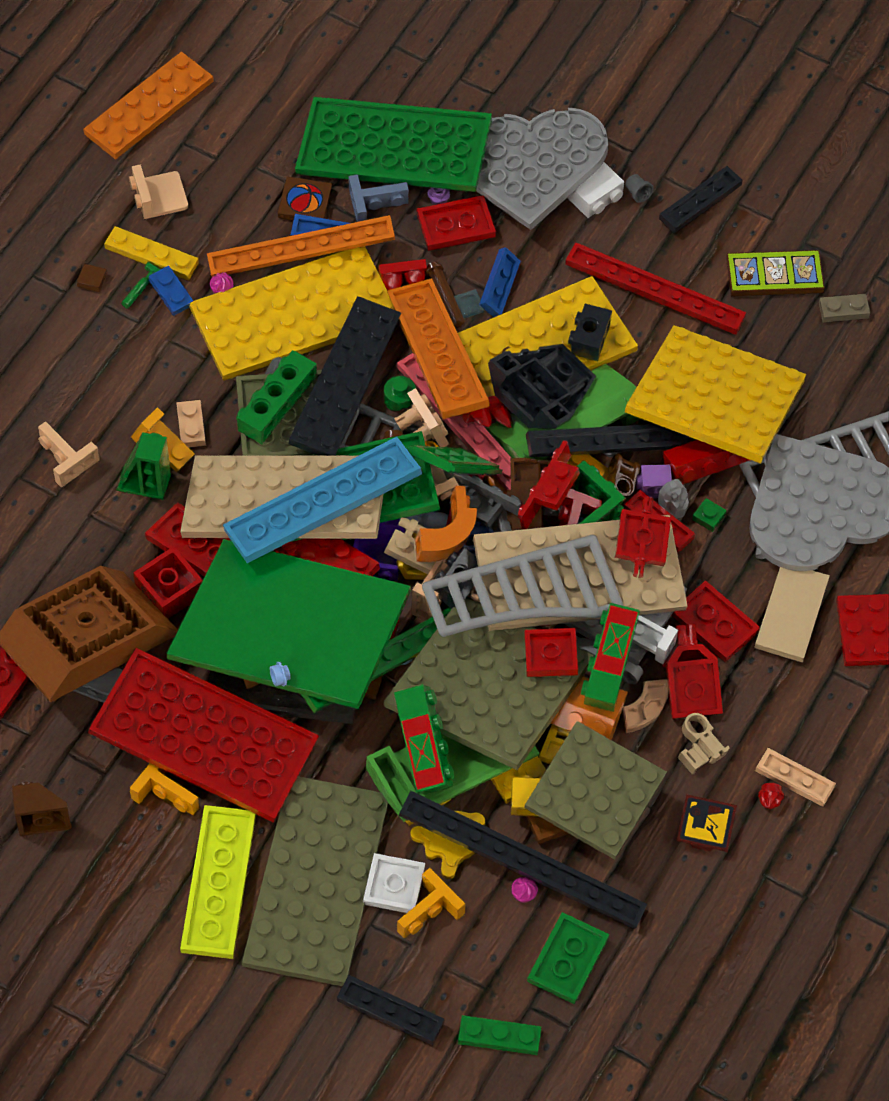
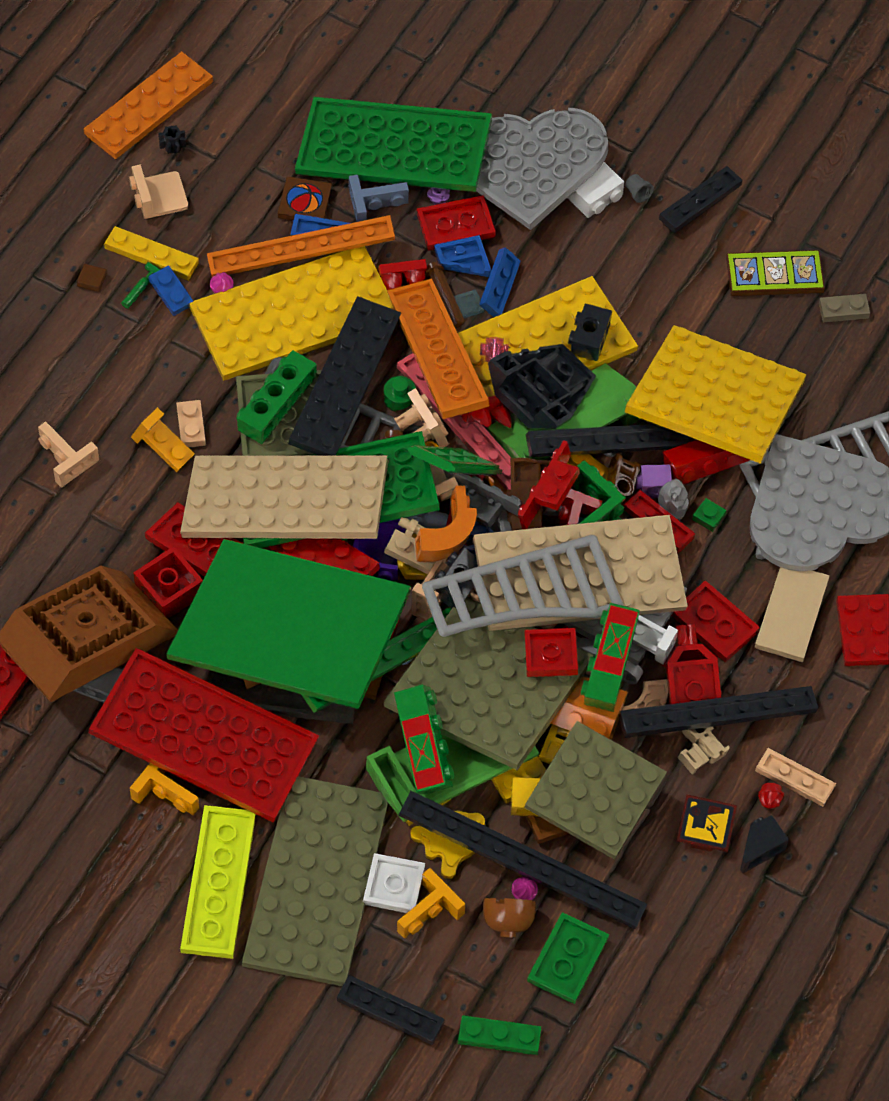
(39, 809): reddish brown slope -> none
(147, 467): green wedge -> none
(172, 139): none -> black gear
(279, 674): light blue plate -> none
(322, 499): dark azure plate -> none
(464, 256): none -> blue wing
(493, 347): none -> clear pink gear
(509, 915): none -> dark orange cylinder
(643, 537): red plate -> none
(655, 288): red plate -> none
(717, 711): none -> black plate
(763, 842): none -> black slope

